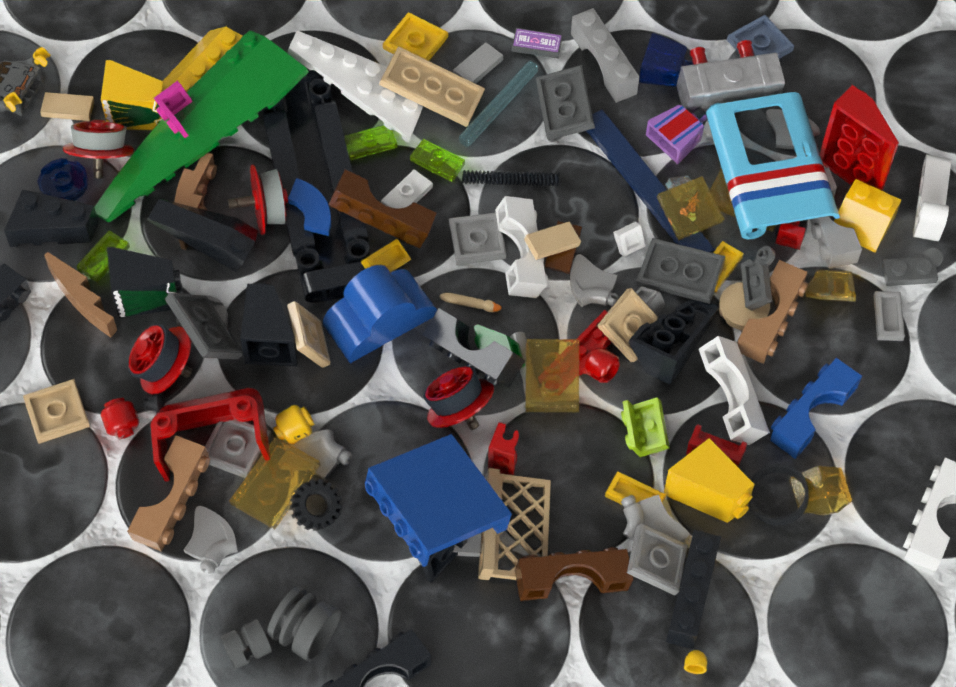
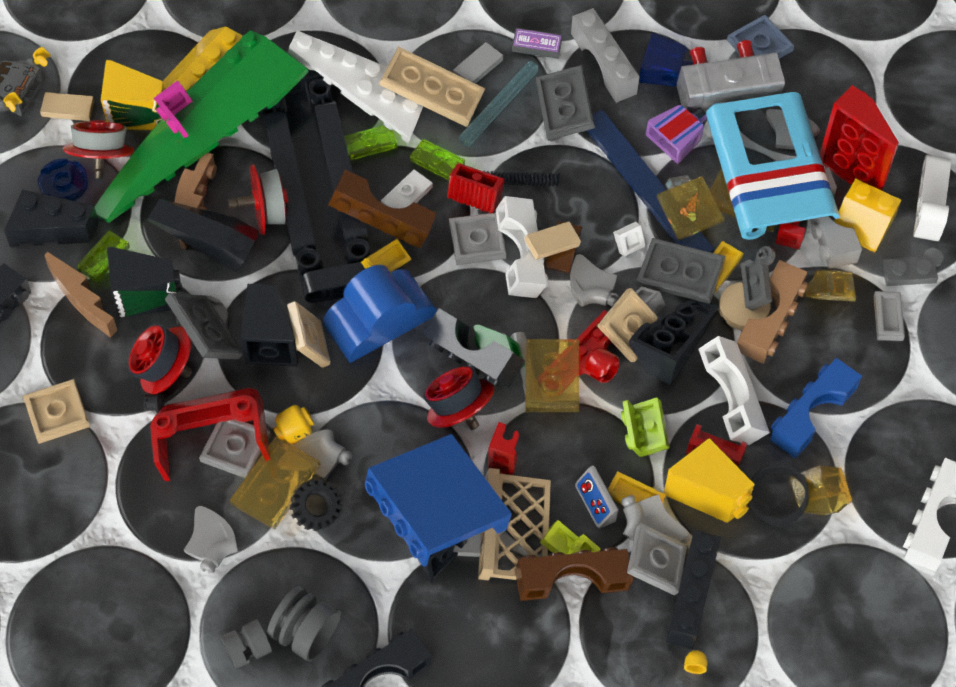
(119, 418): red head -> none
(155, 523): medium nougat arch -> none
(312, 205): blue tile -> none
(416, 37): yellow tile -> none
(475, 188): none -> red brick
(487, 305): tan piece -> none
(563, 540): none -> neon yellow slope
(597, 498): none -> slope

